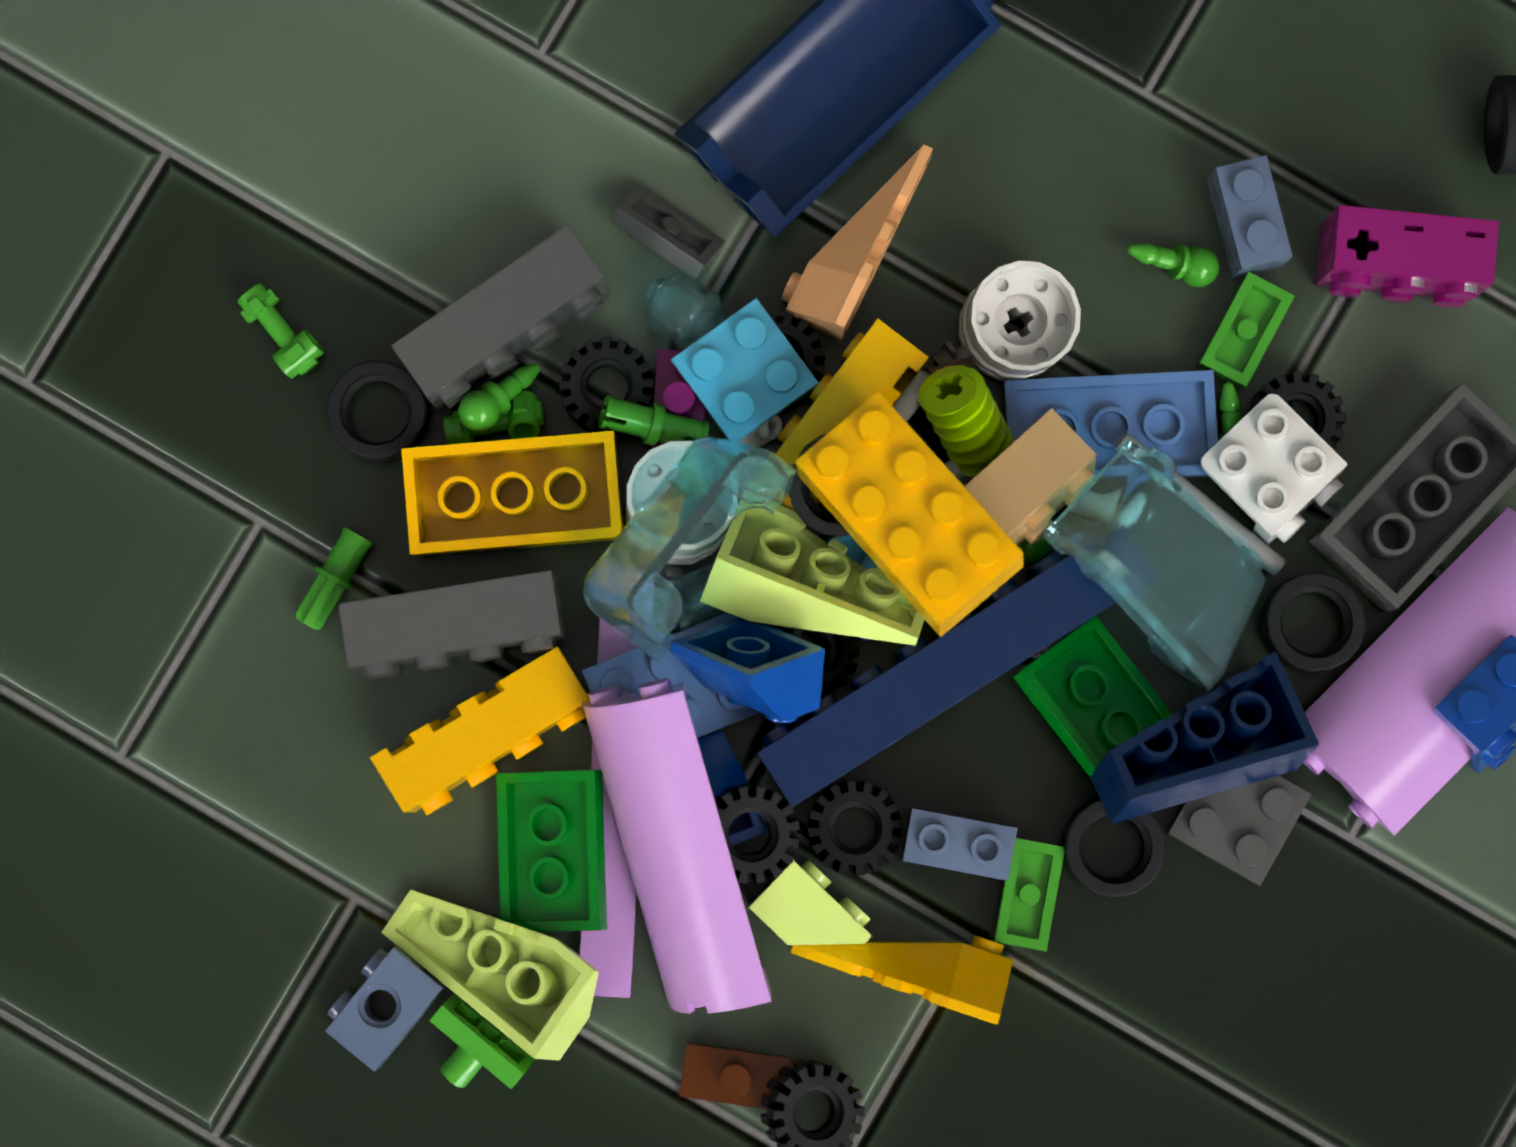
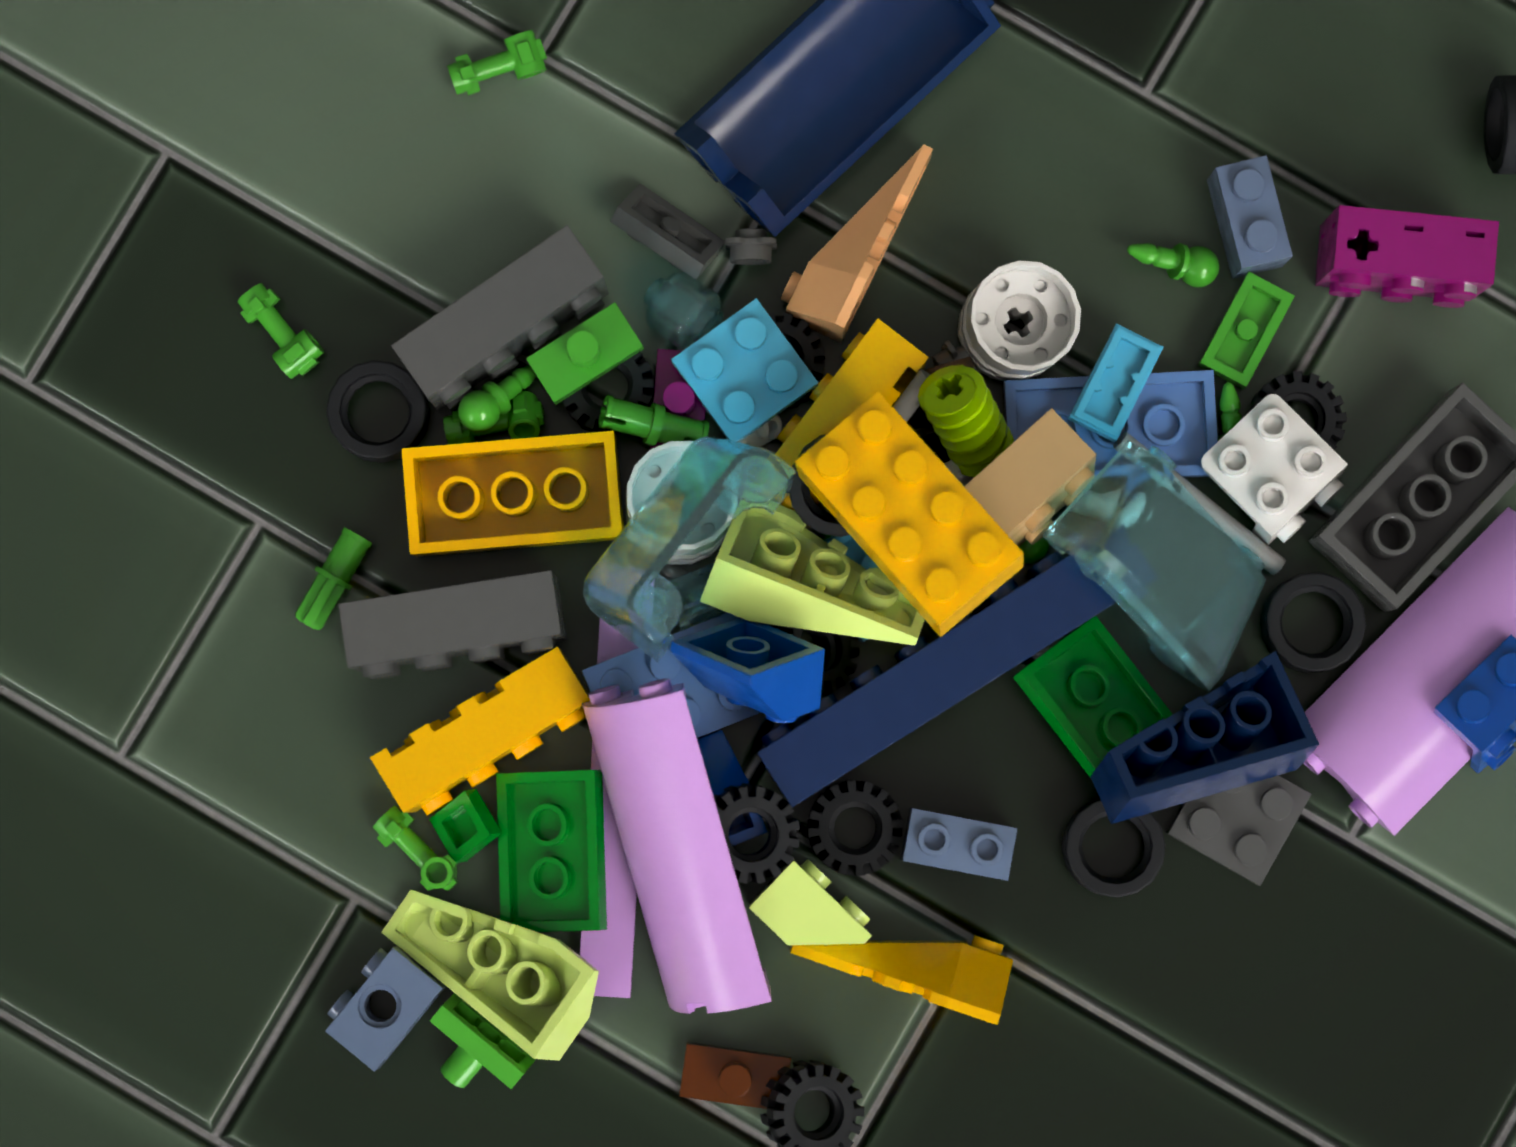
(435, 870): none -> bright green bar
(465, 826): none -> green plate
(523, 55): none -> bright green bar
(585, 353): none -> bright green tile
(751, 247): none -> dark grey plate
(1029, 895): bright green plate -> none
(1115, 383): none -> medium azure plate

